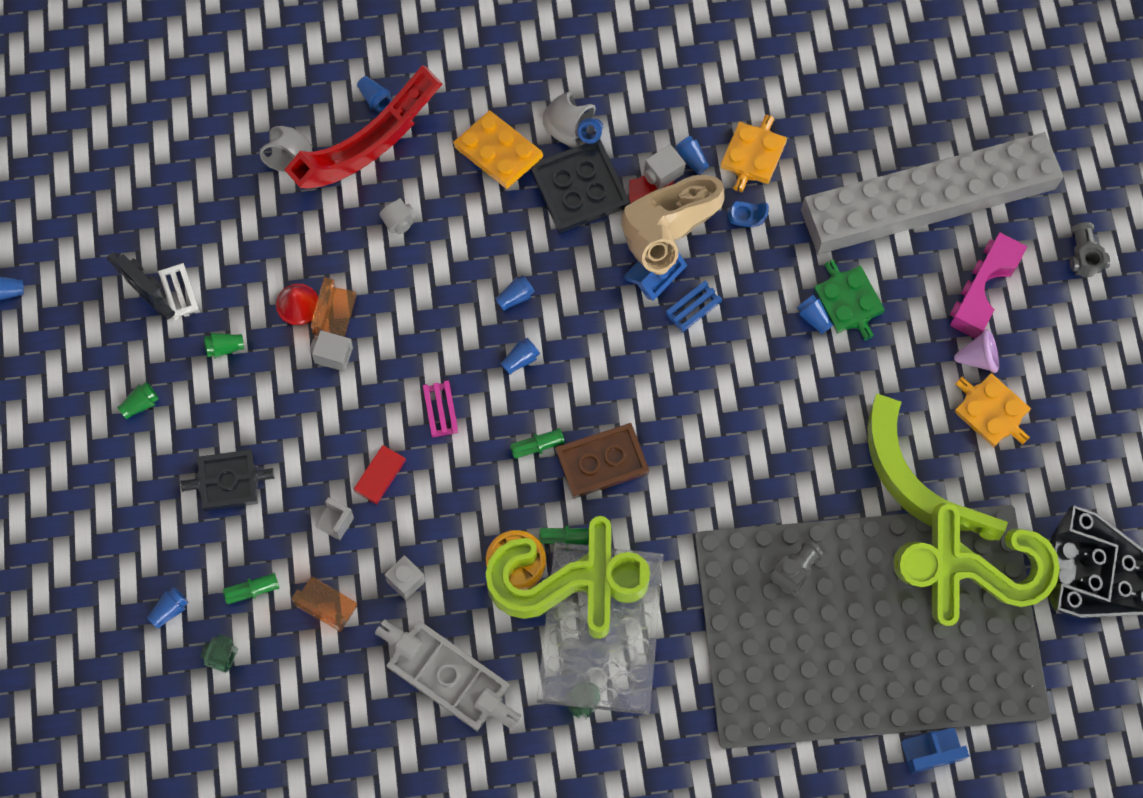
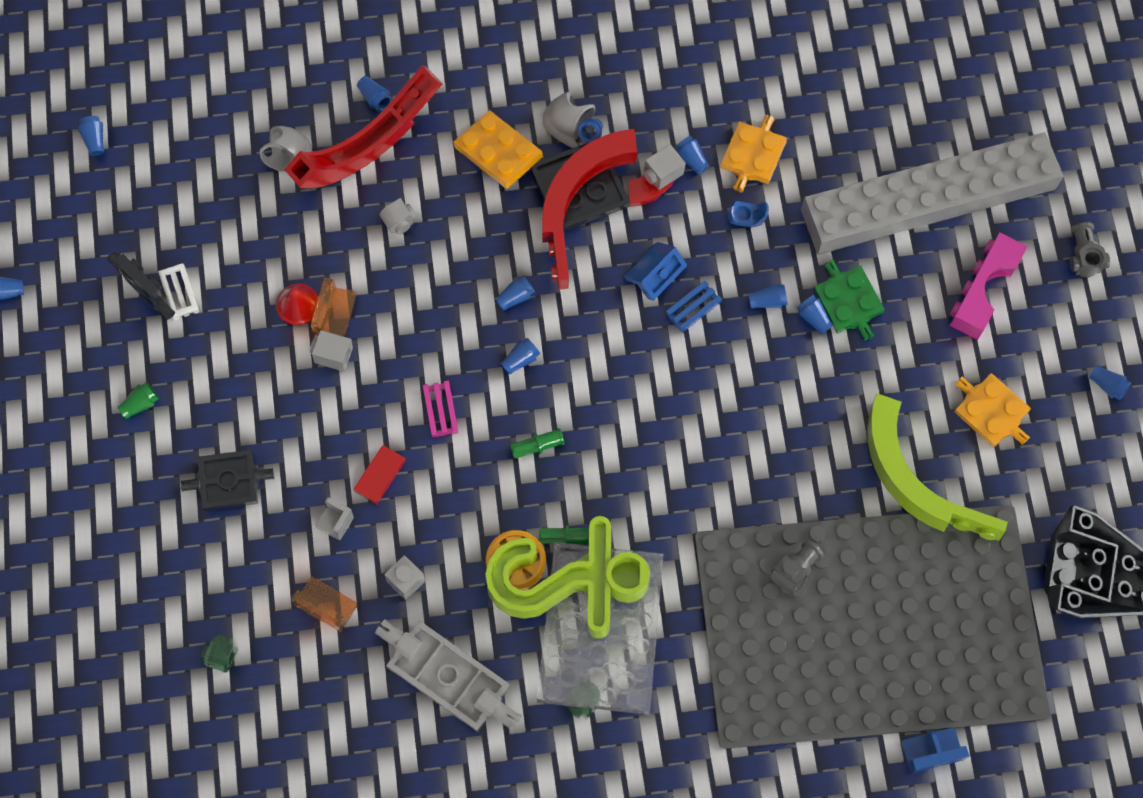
(92, 134): none -> blue cone
(167, 607): blue cone -> none
(222, 344): green cone -> none
(250, 588): green axle -> none
(597, 156): none -> red arch
(602, 460): reddish brown plate -> none
(667, 216): tan piece -> none
(769, 297): none -> blue cone
(950, 561): lime piece -> none
(980, 353): lavender hat -> none
(1110, 382): none -> blue cone

